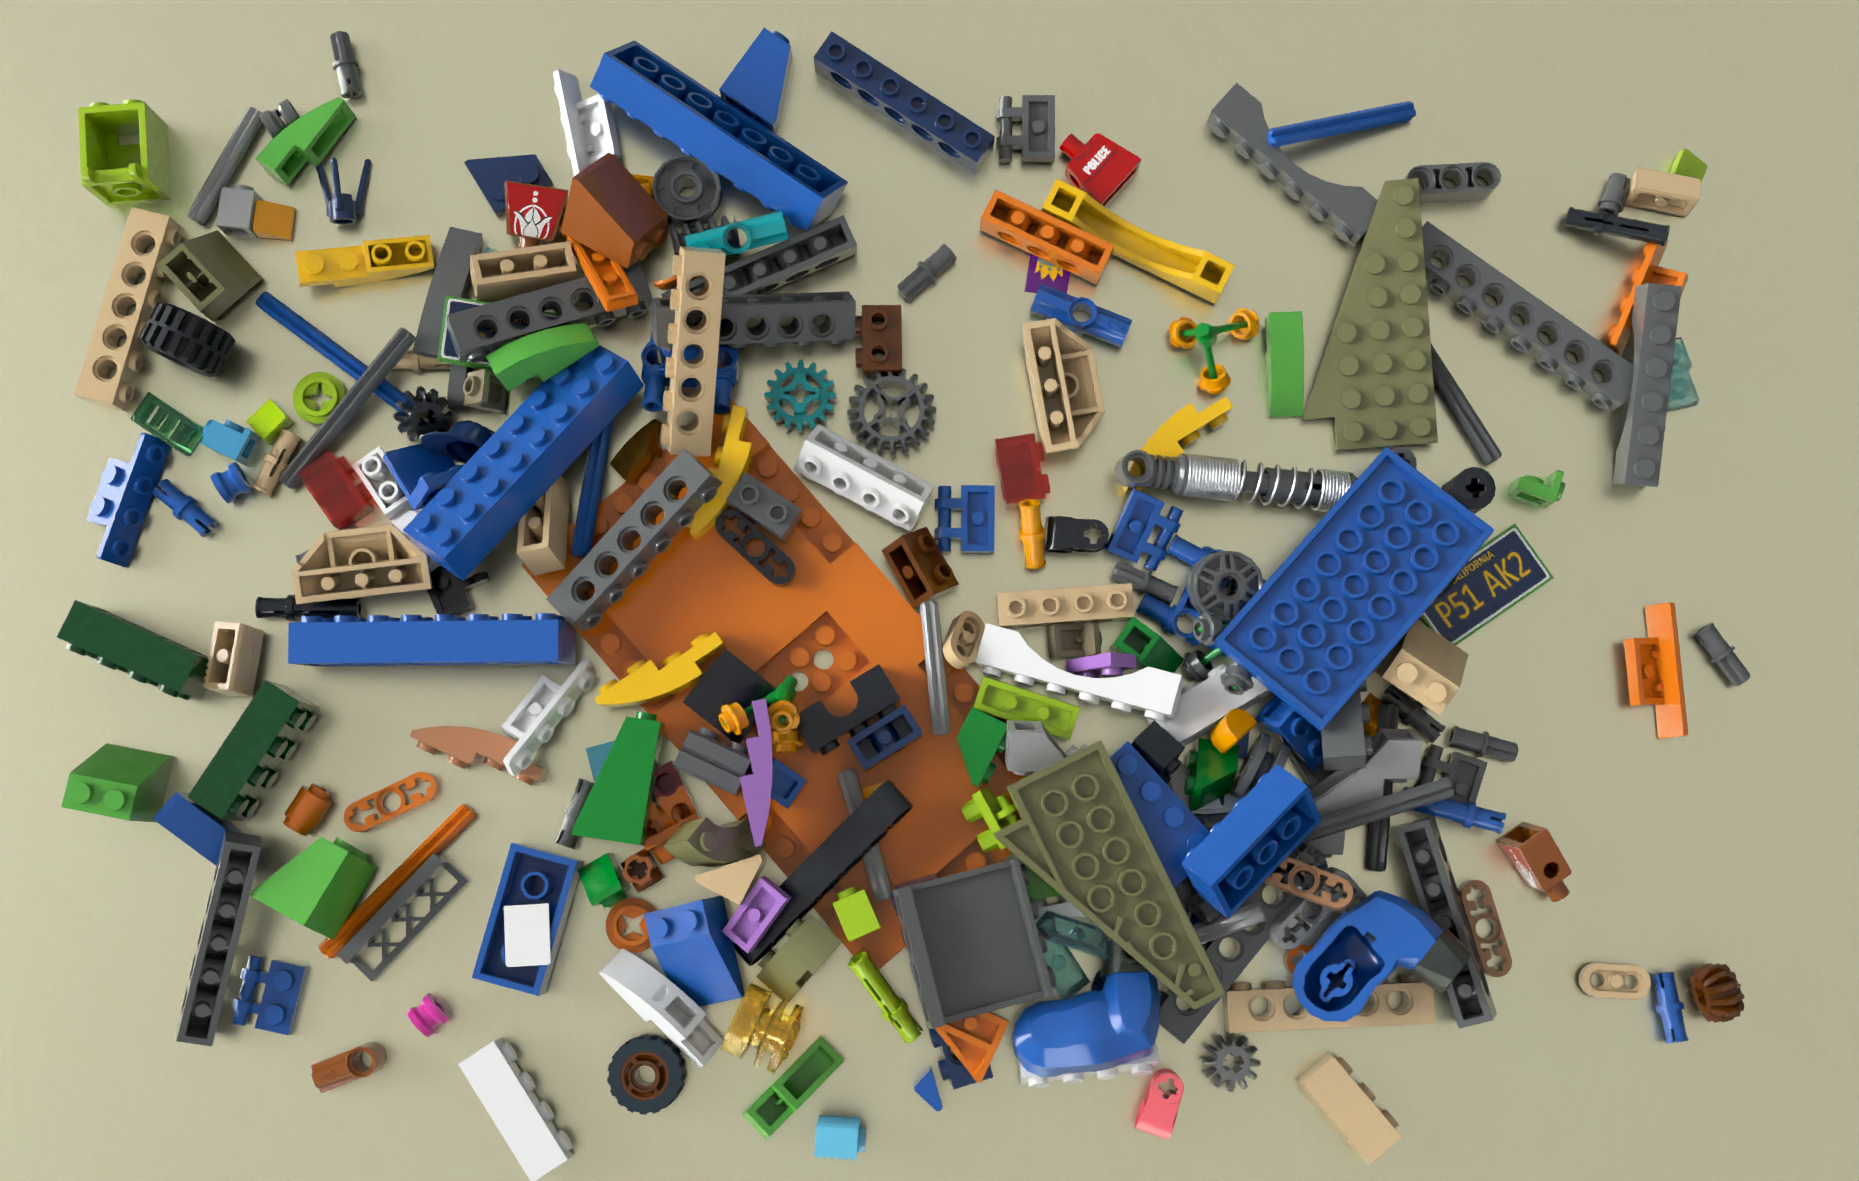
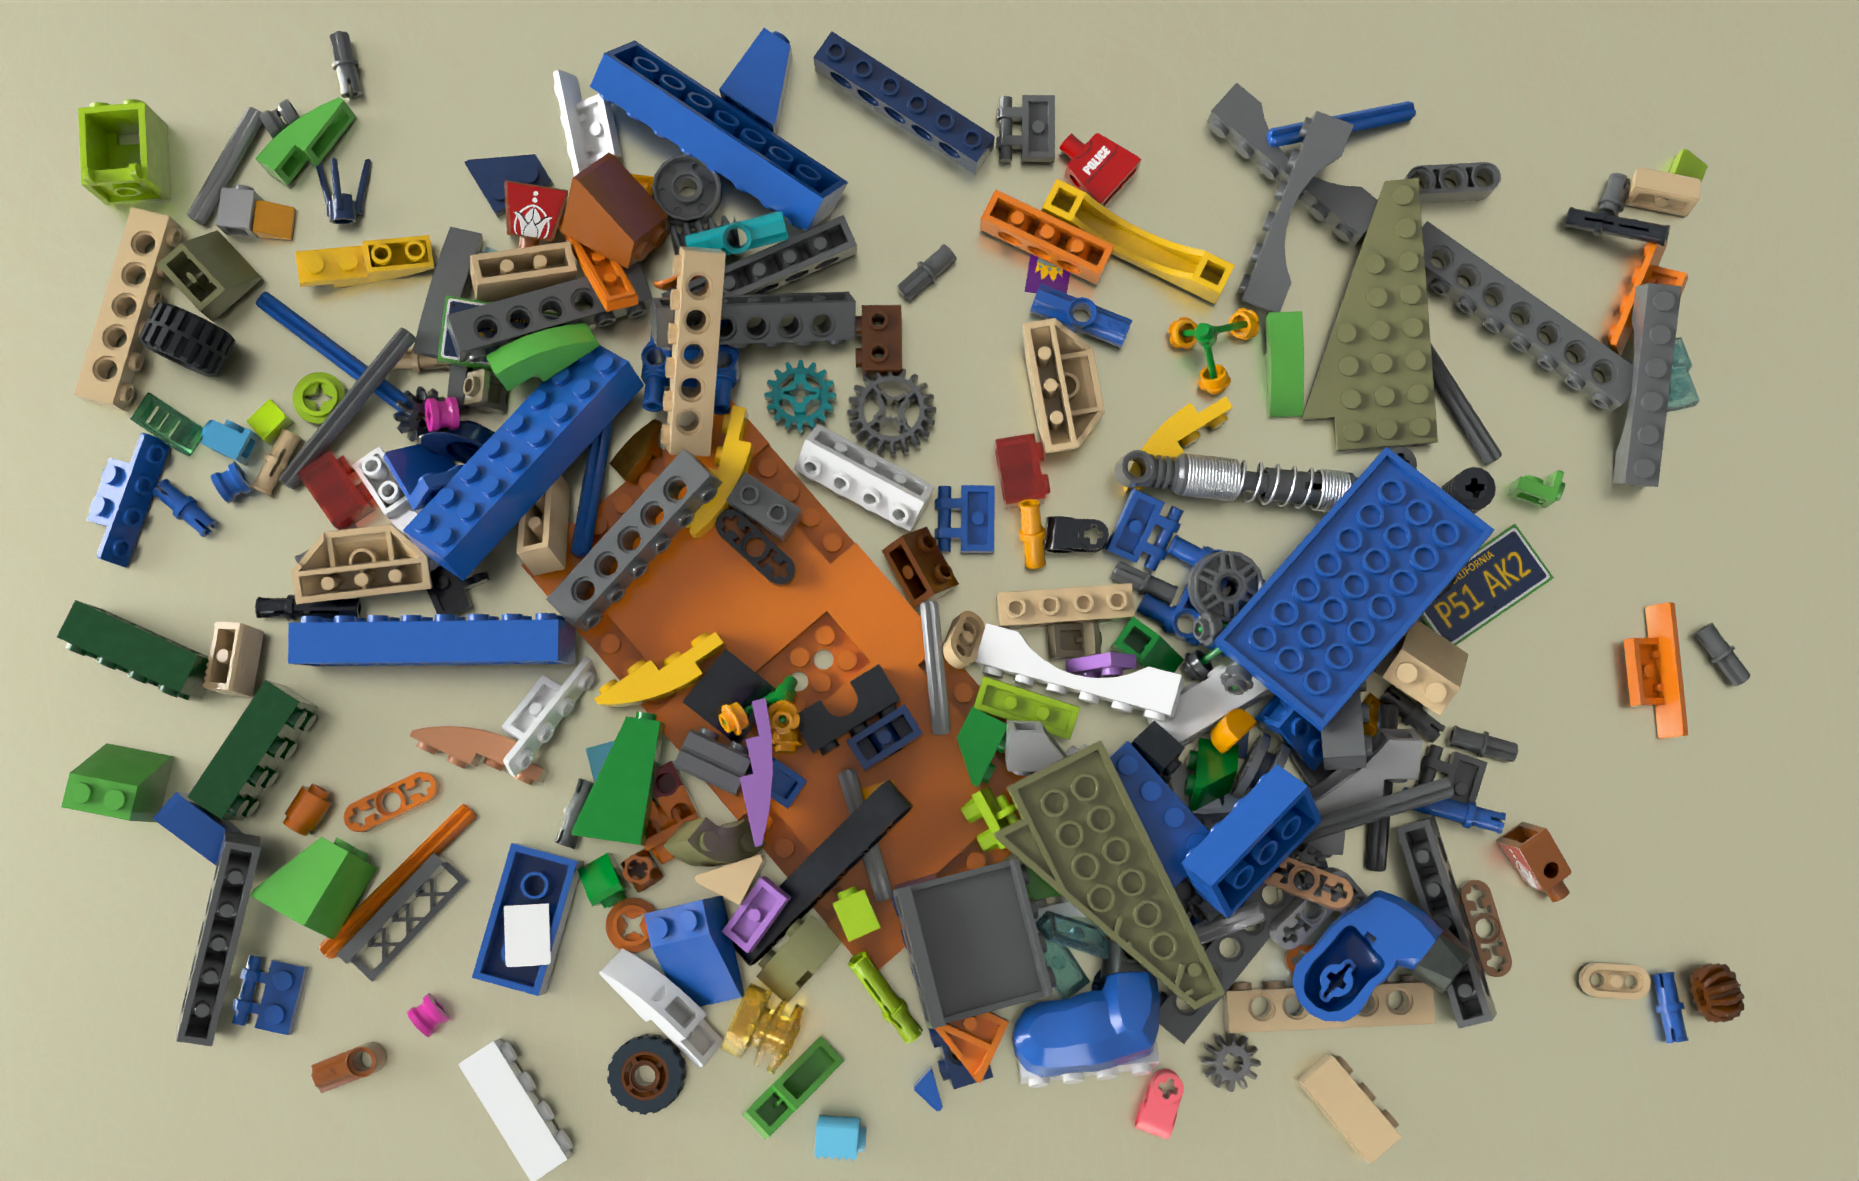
(442, 414): none -> dark pink wheel
(1322, 145): none -> dark grey arch

